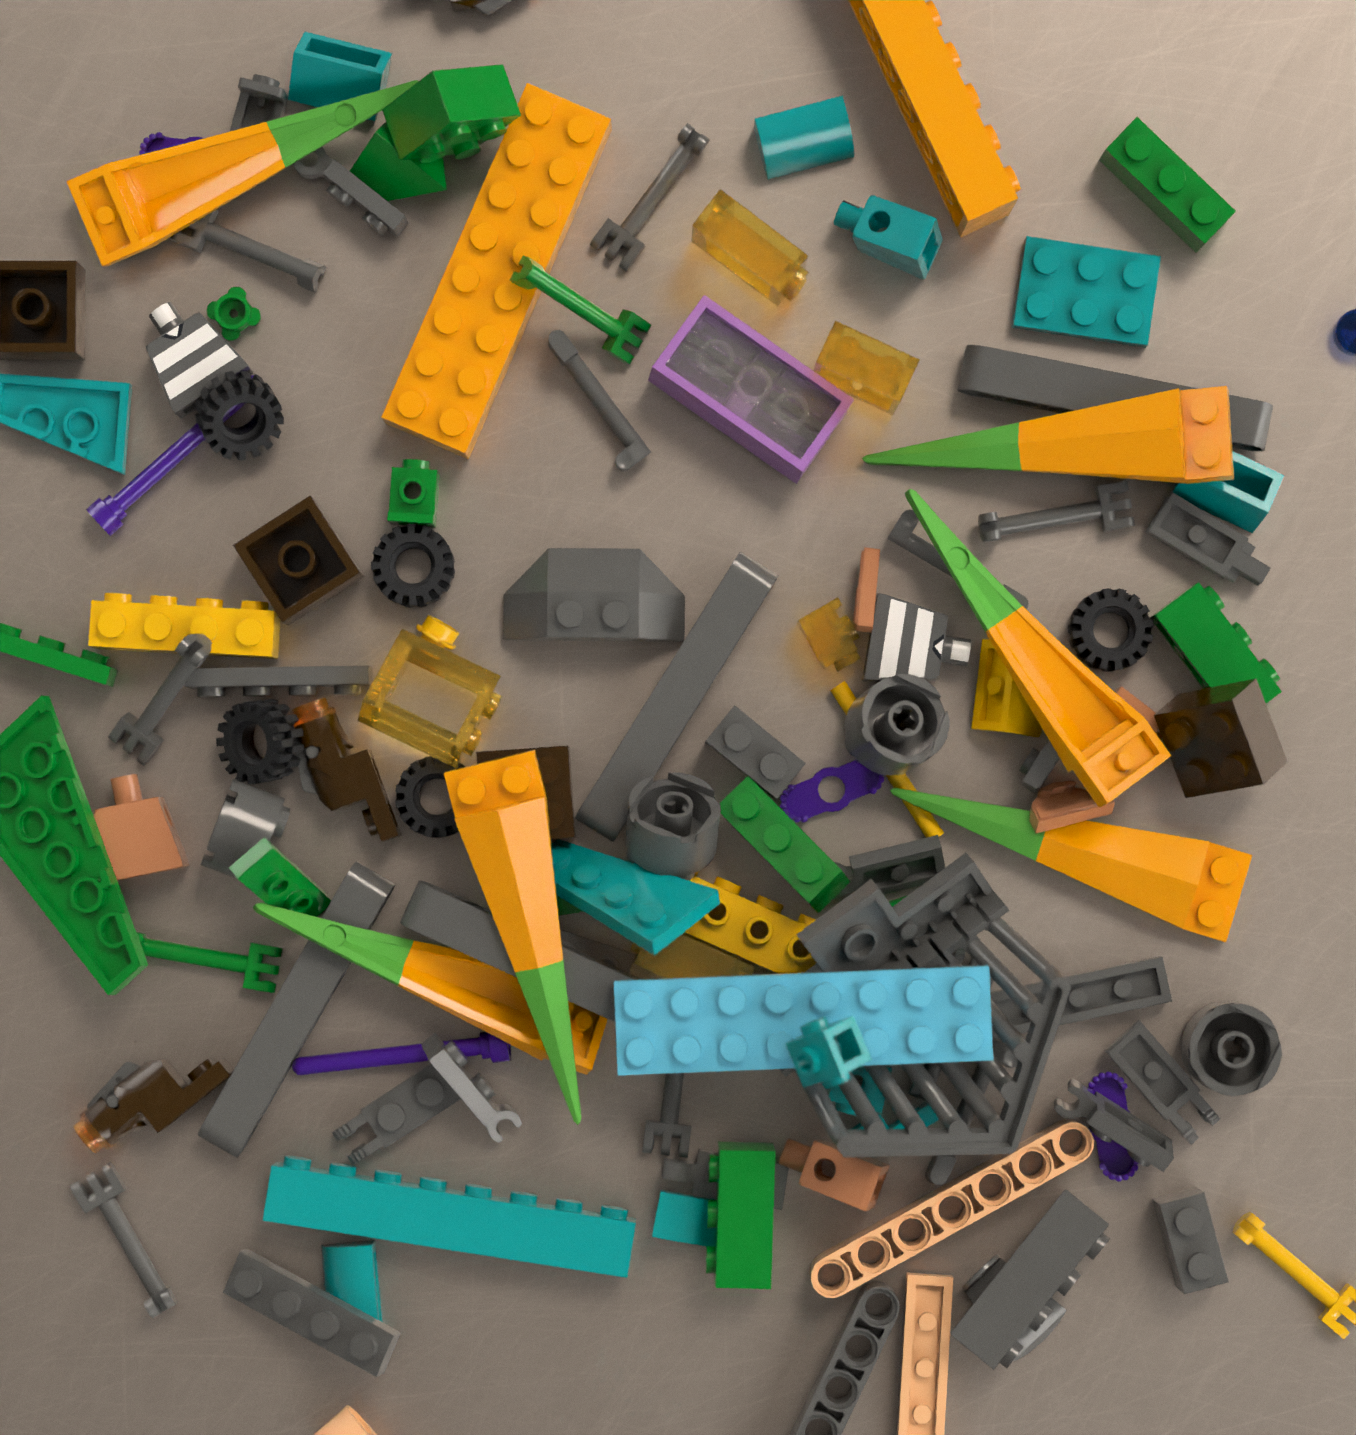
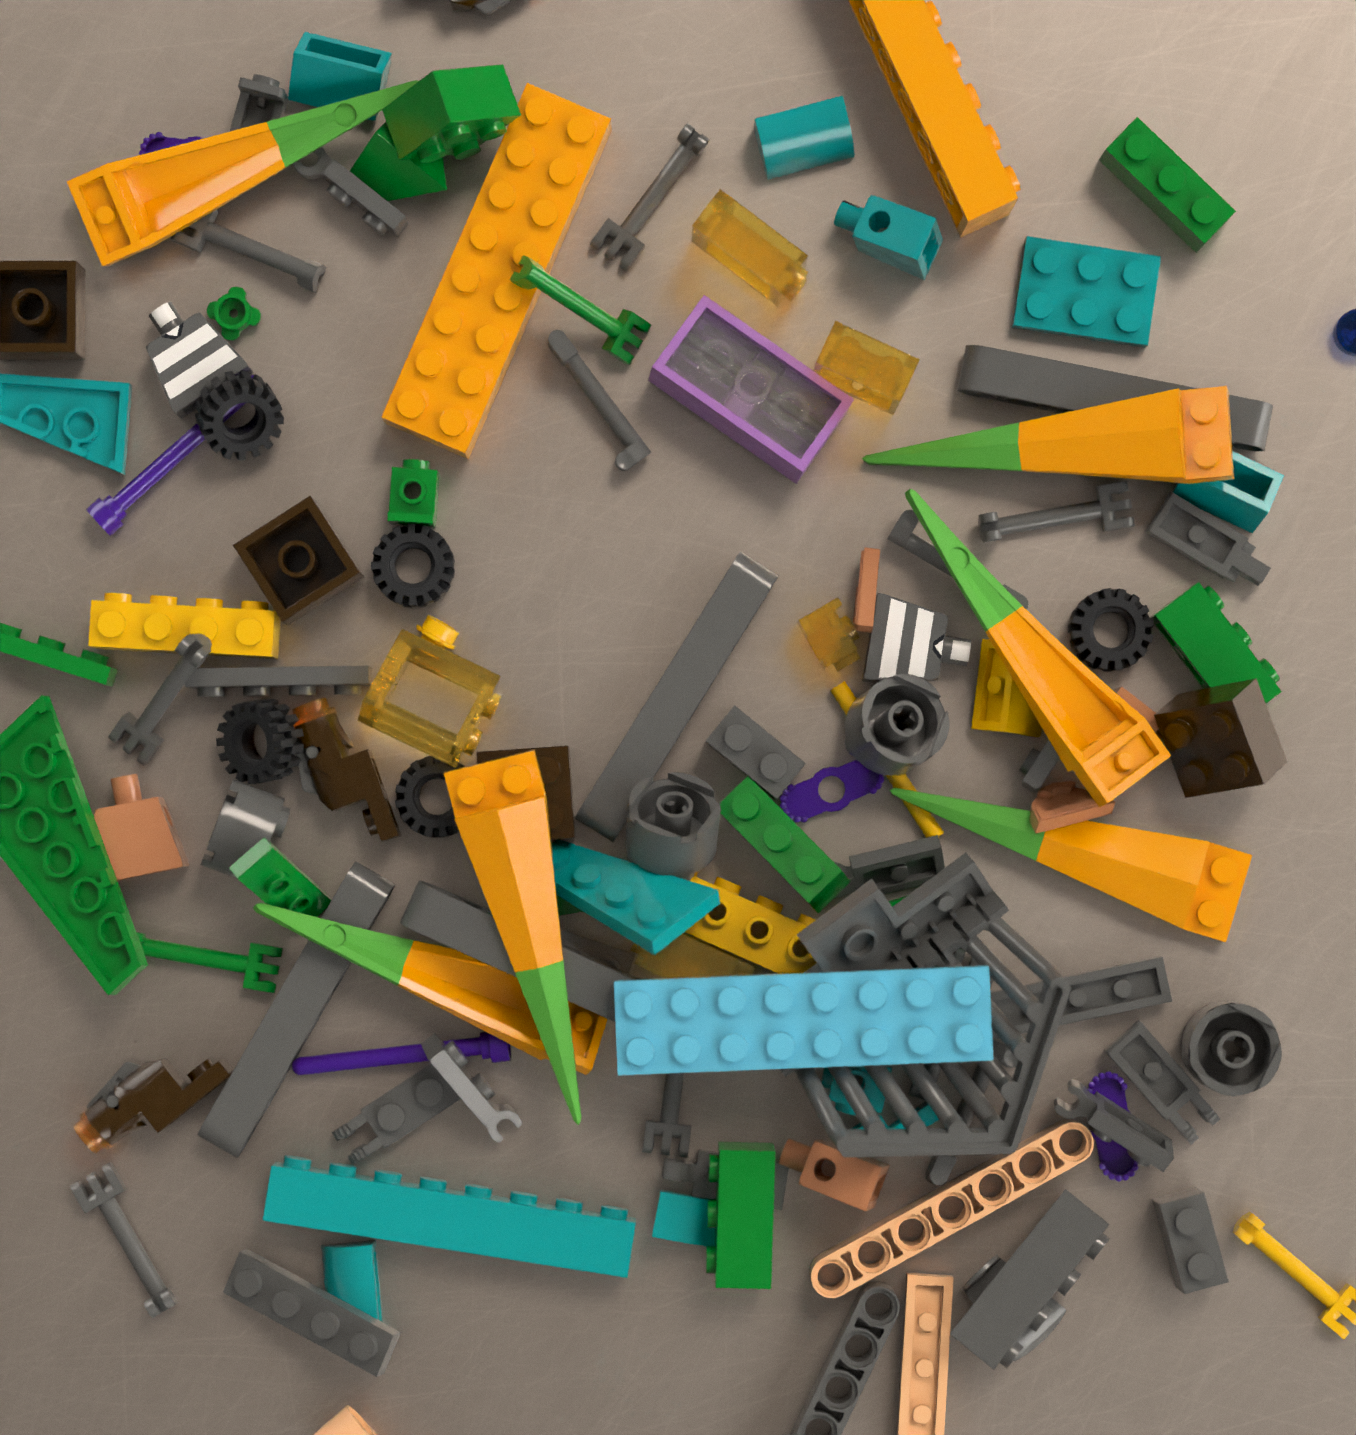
(594, 598): dark grey wedge -> none
(828, 1051): teal brick -> none

